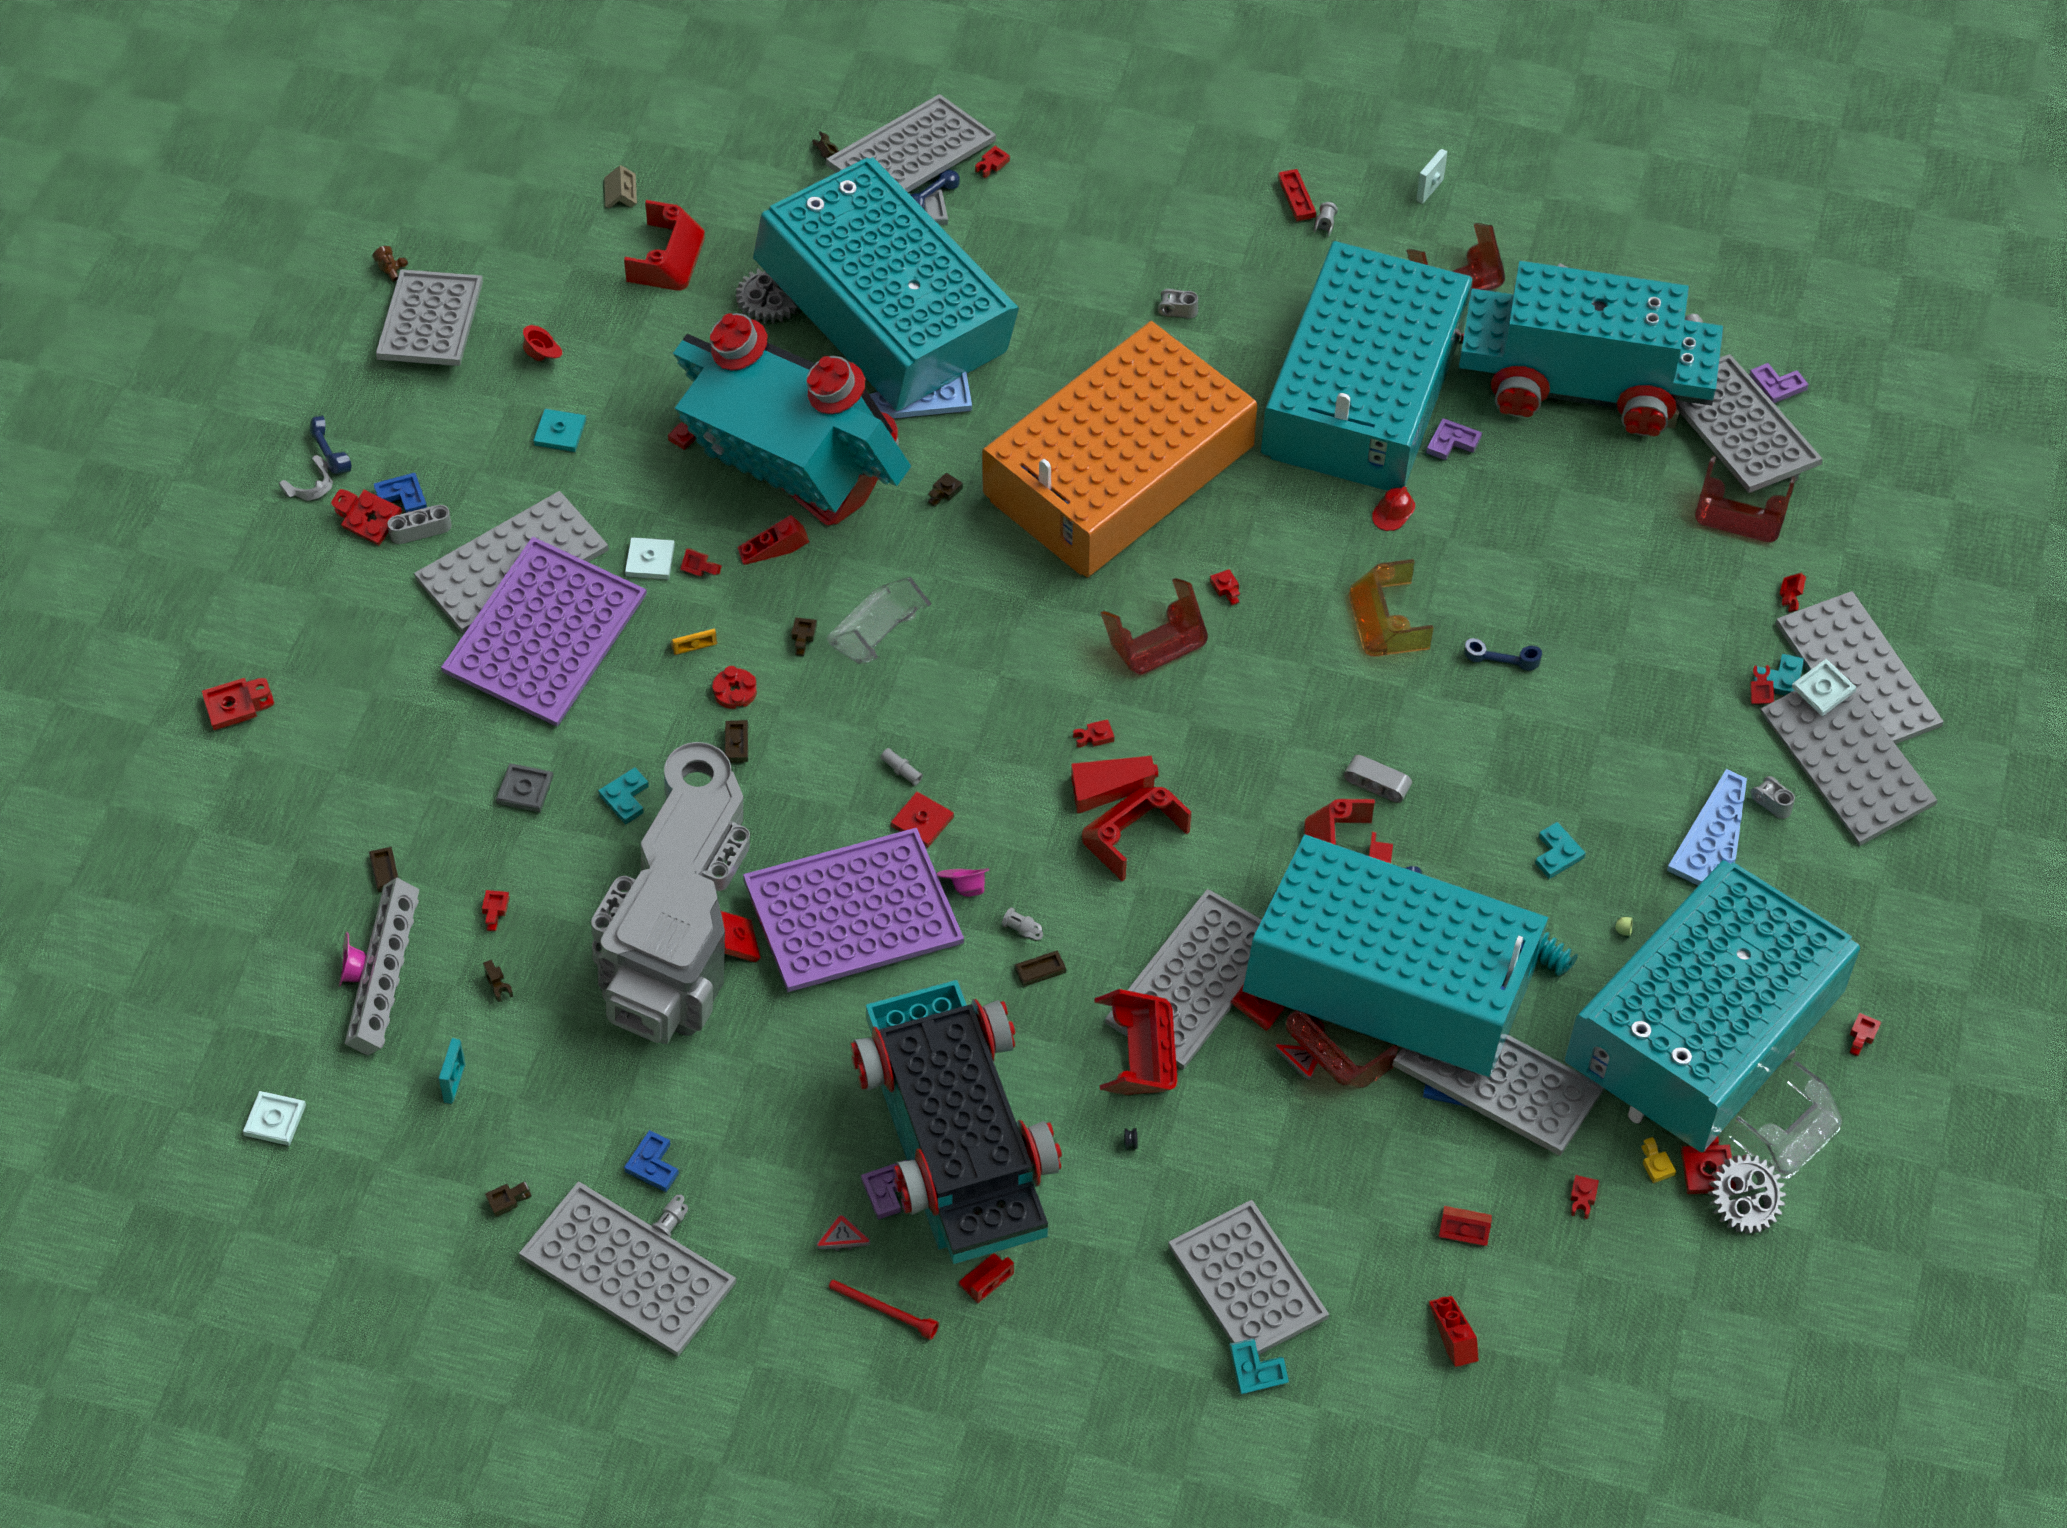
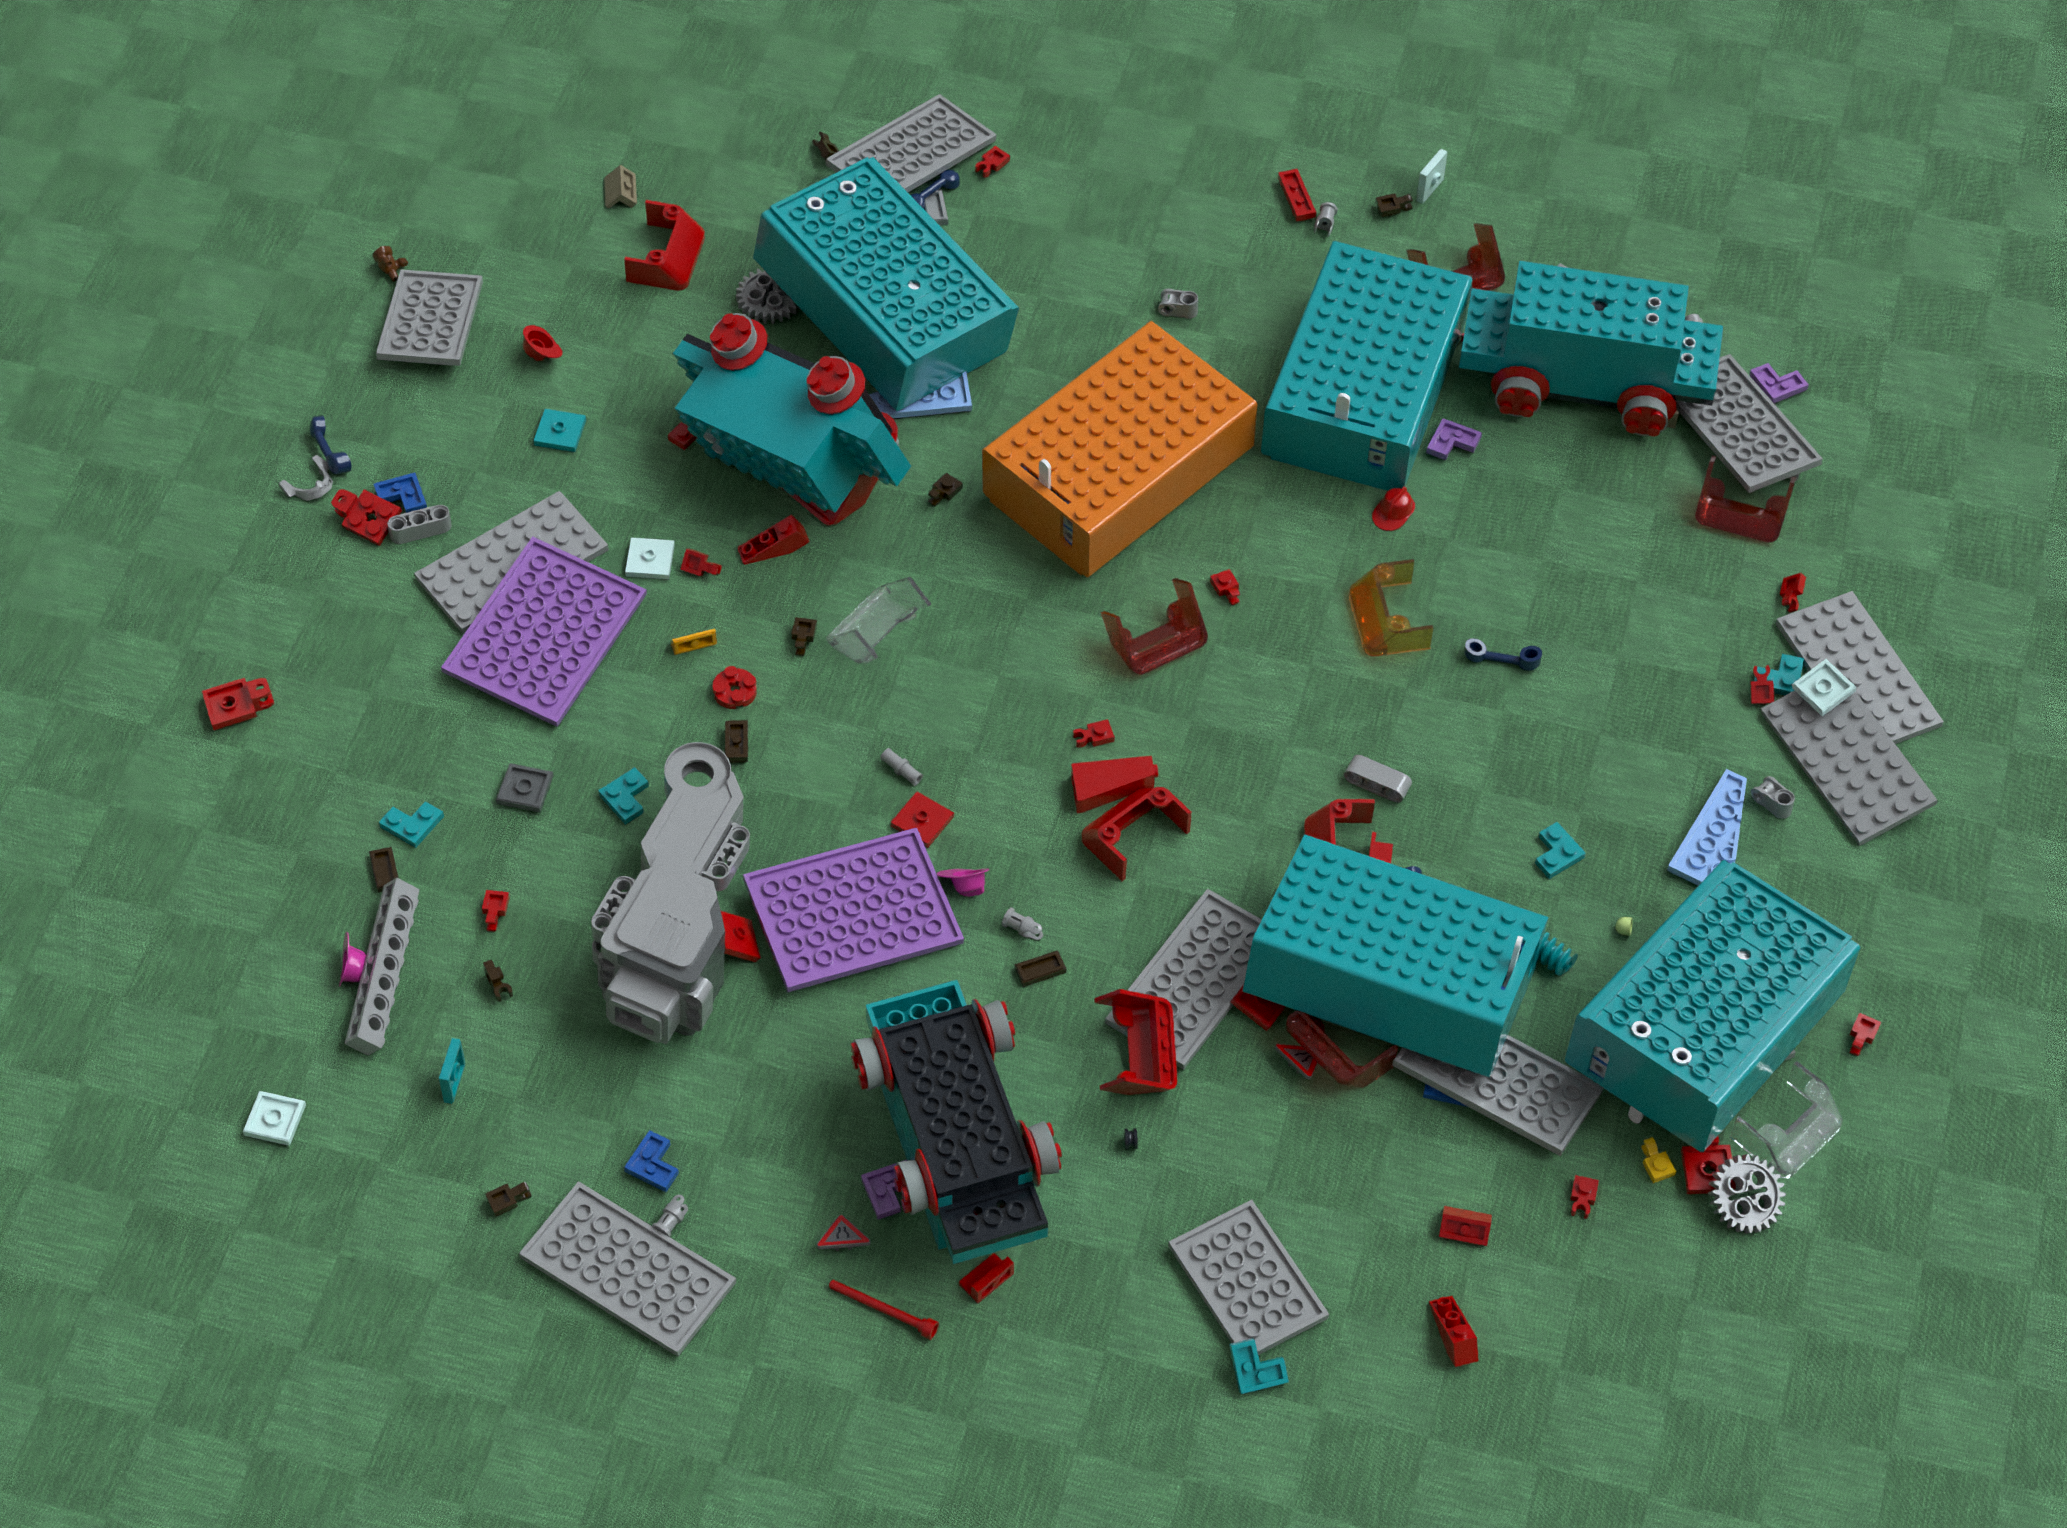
(414, 828): none -> teal plate
(1391, 205): none -> dark brown plate

